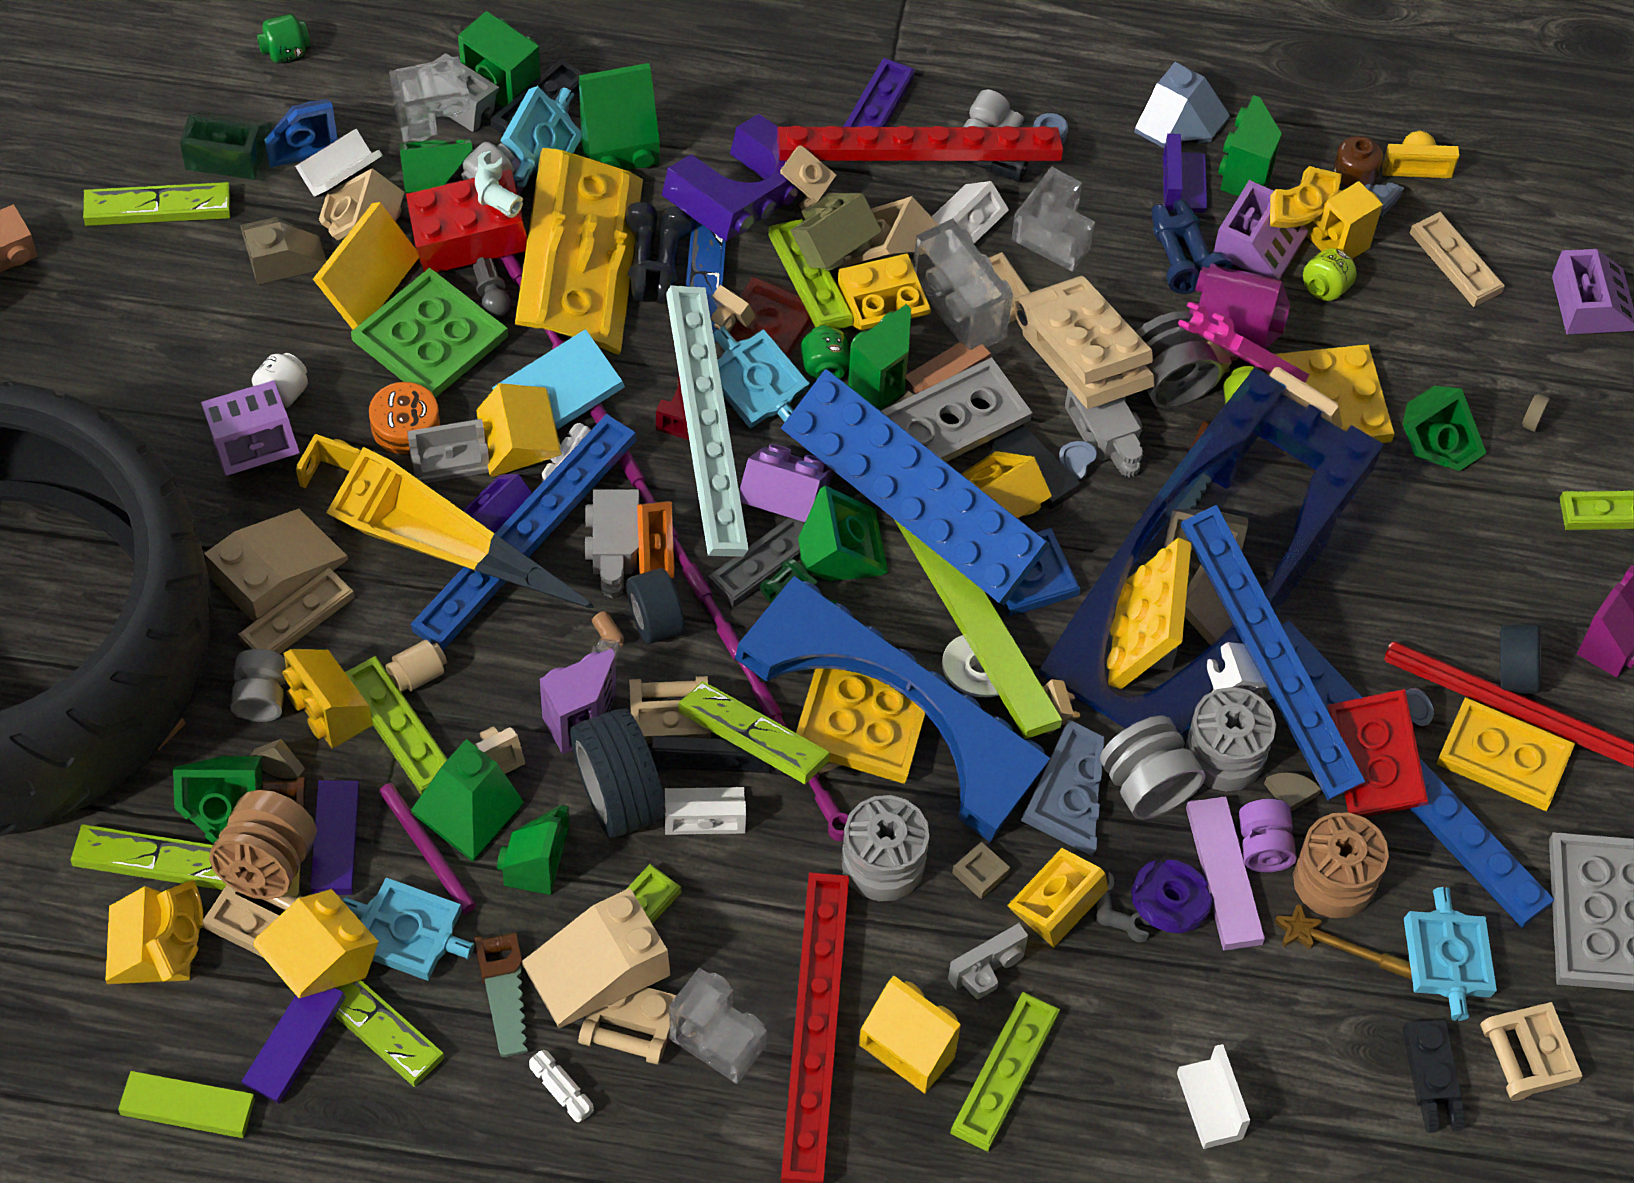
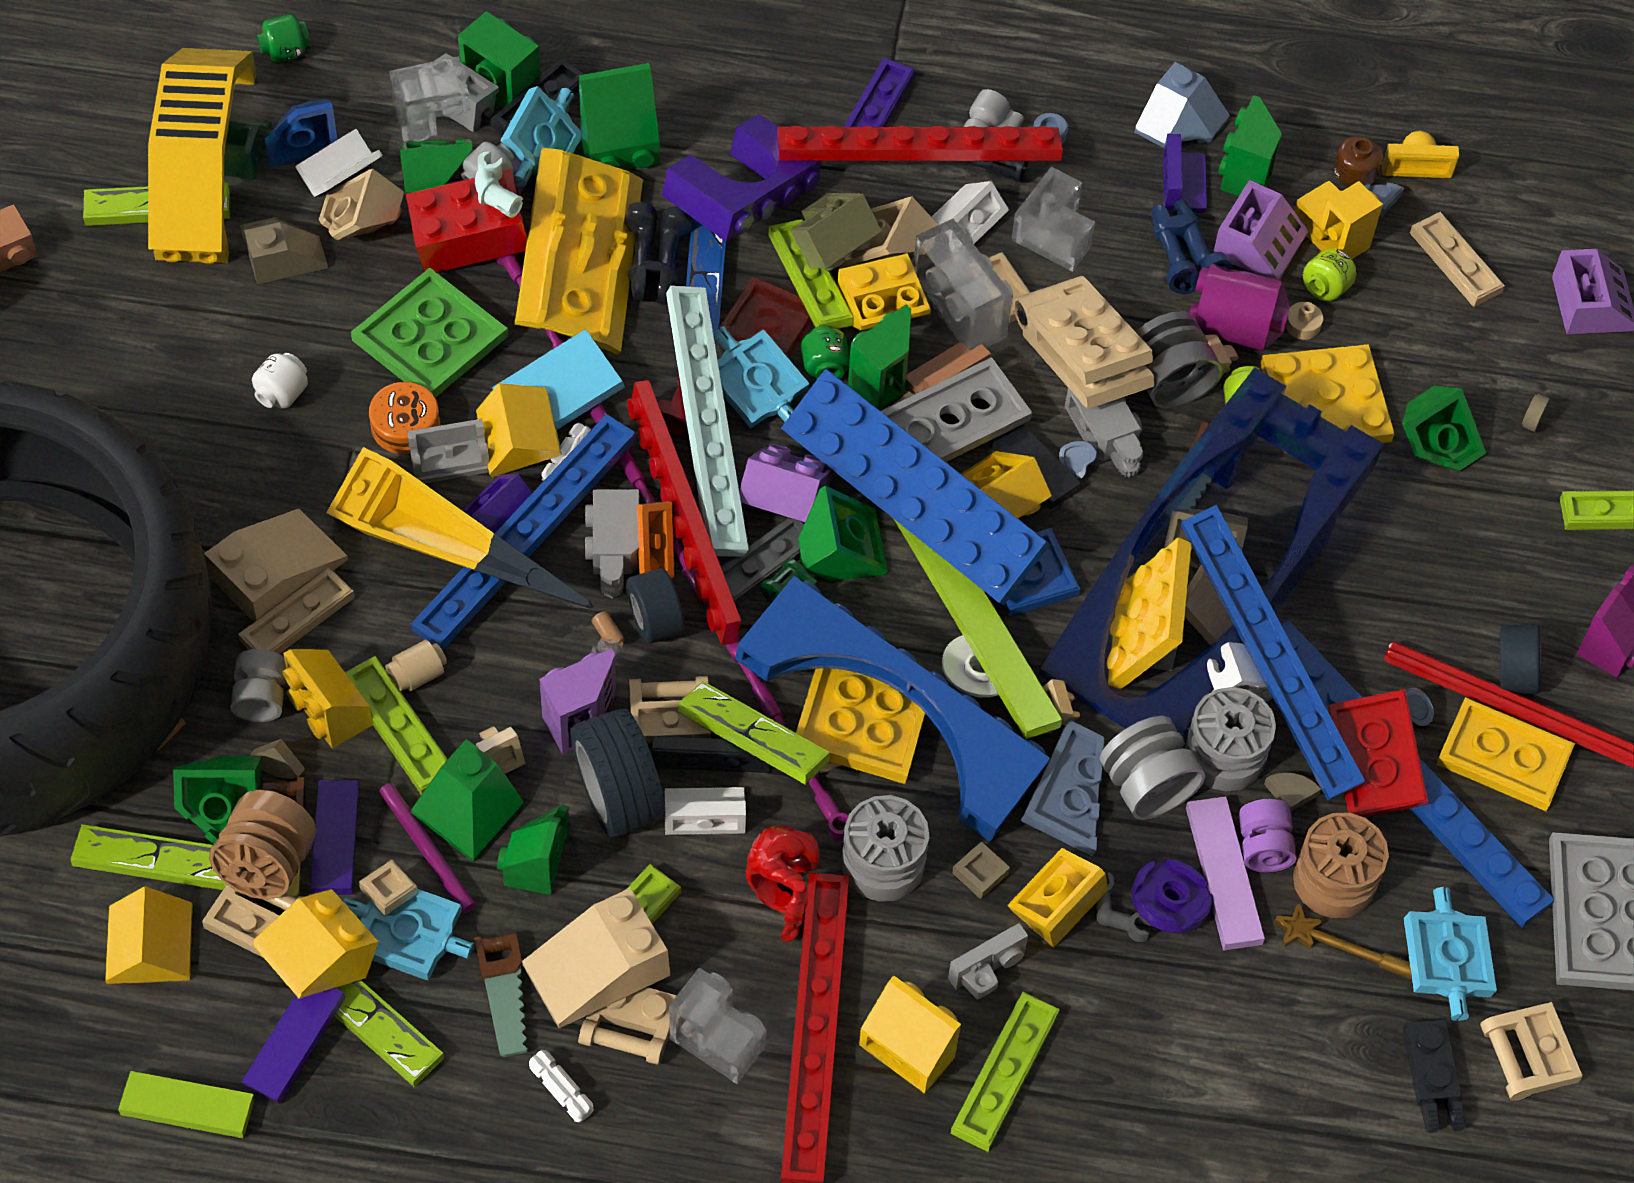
(179, 929): yellow tile -> none
(189, 153): none -> yellow panel
(249, 427): medium lavender slope -> none
(327, 450): yellow bracket -> none
(367, 266): yellow tile -> none
(388, 887): none -> tan tile
(491, 288): dark grey axle -> none
(686, 519): none -> red plate
(730, 309): tan tile -> none
(779, 858): none -> red hair
(807, 175): tan bracket -> none
(1214, 1099): white panel -> none
(1237, 345): dark pink tile -> none
(1304, 202): yellow tile -> none
(1304, 320): none -> tan tile
(1307, 395): tan tile -> none

